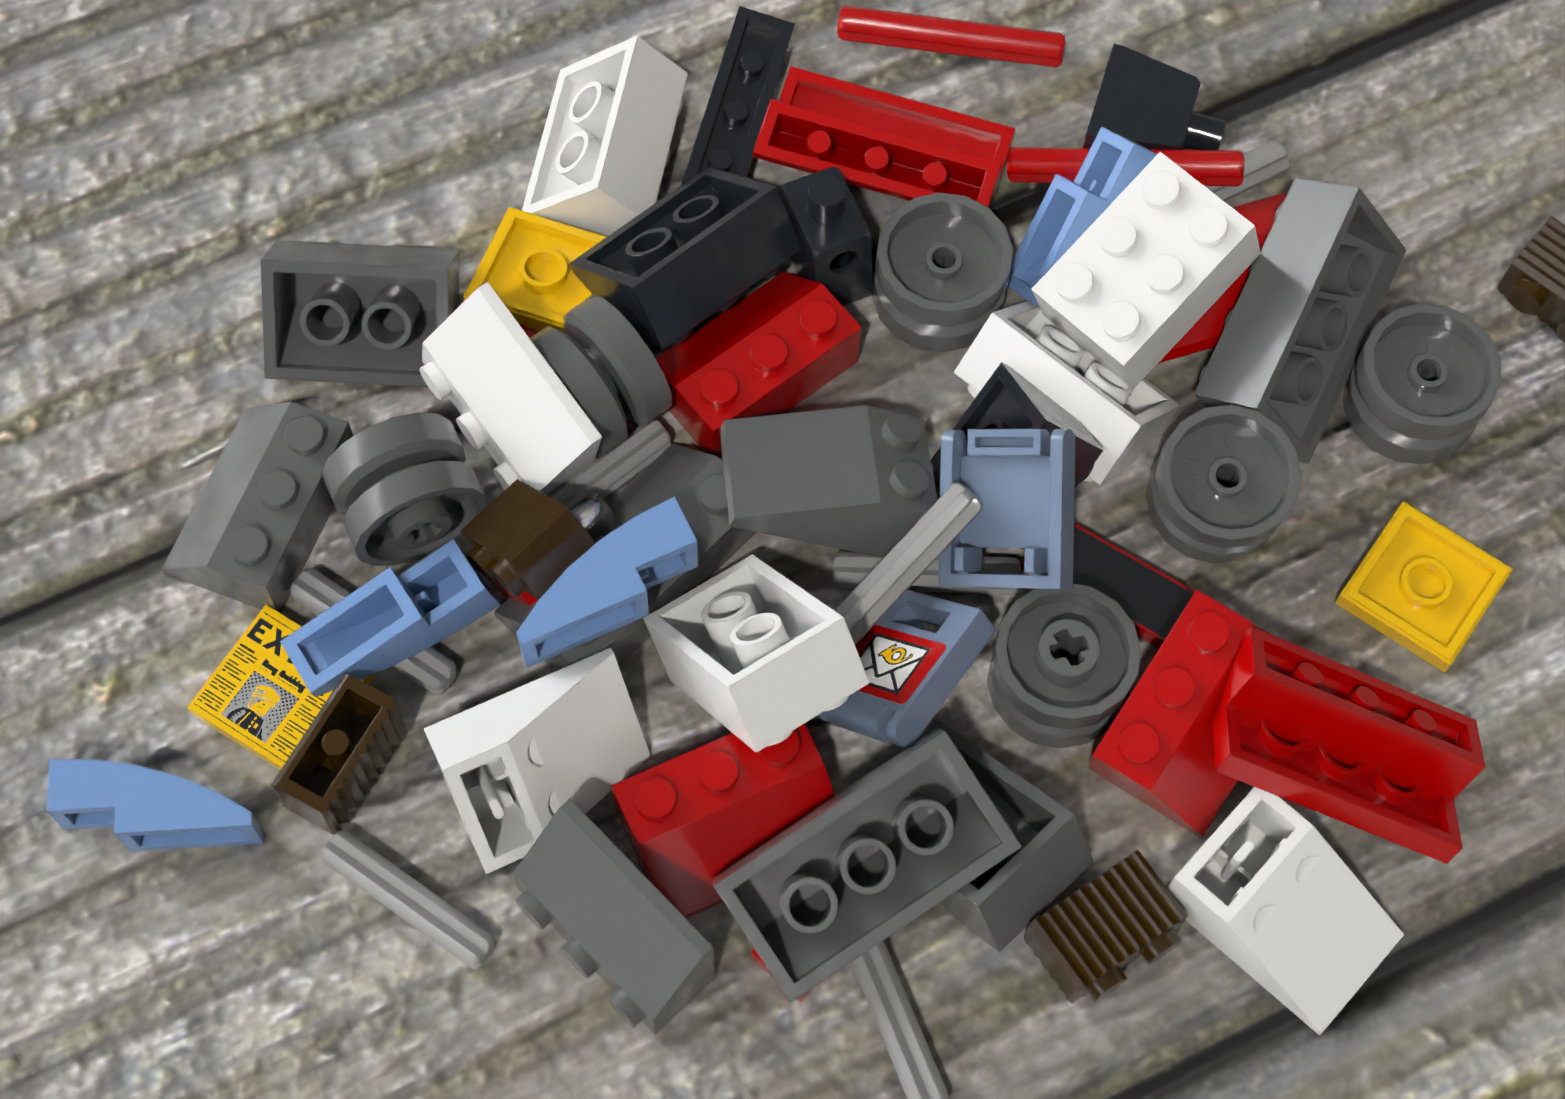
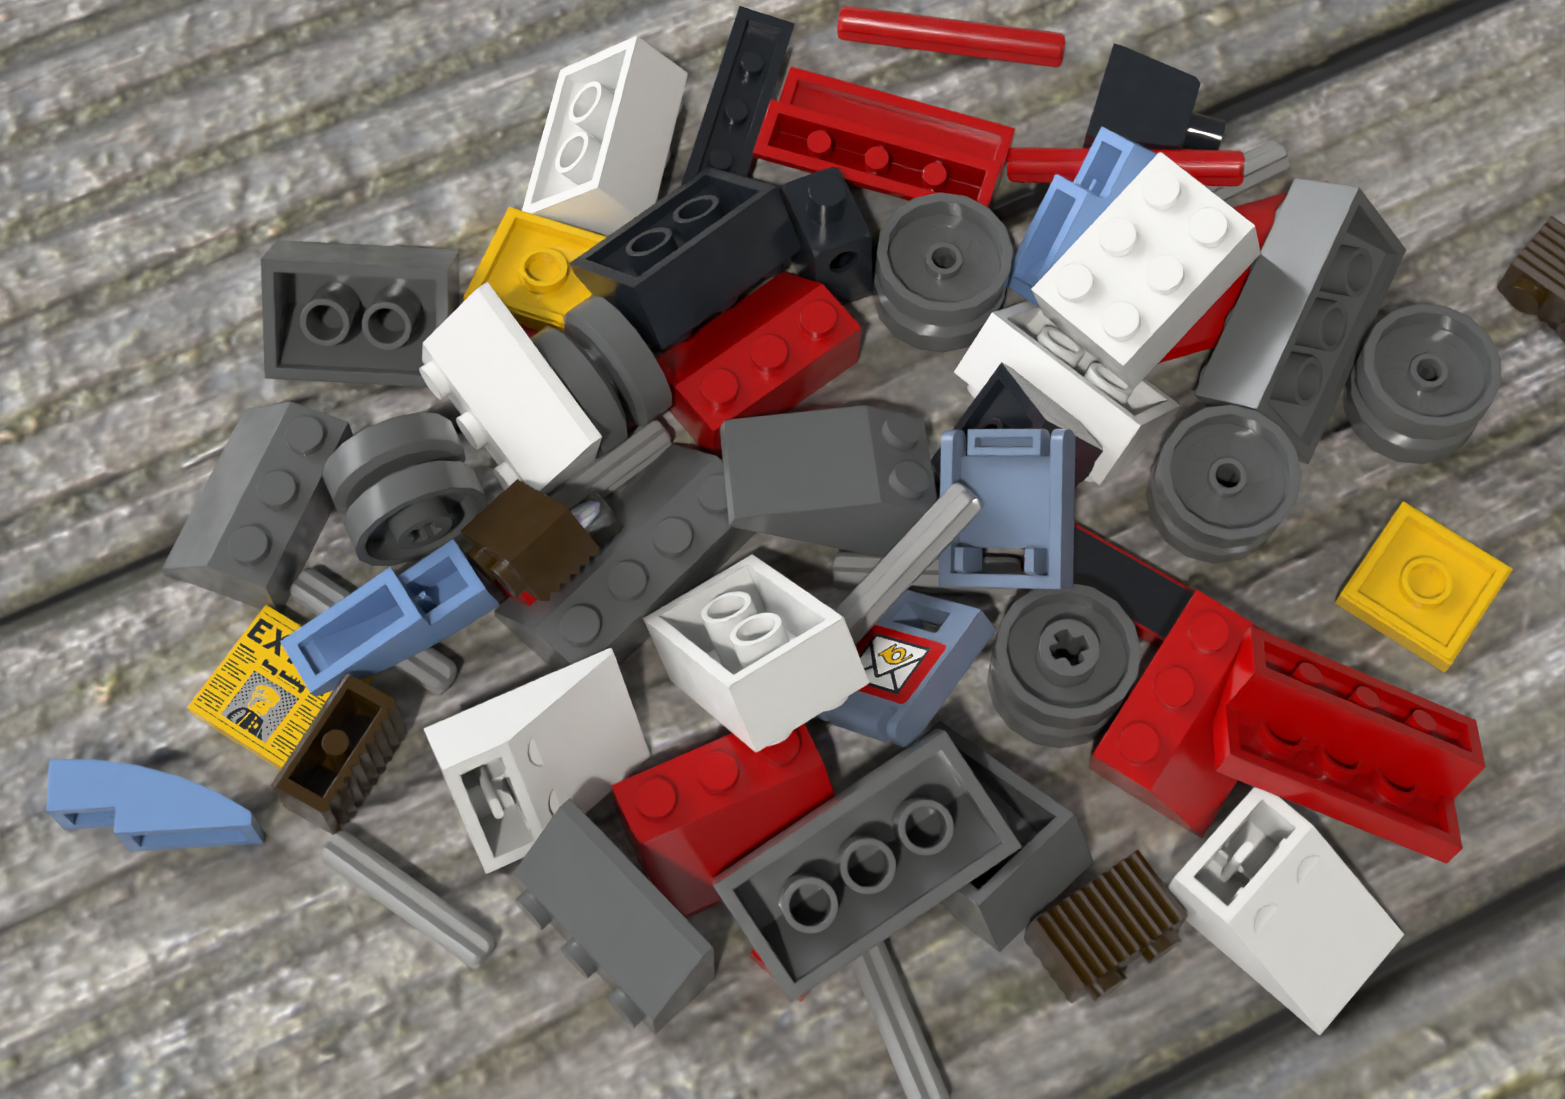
(609, 583): medium blue slope -> none

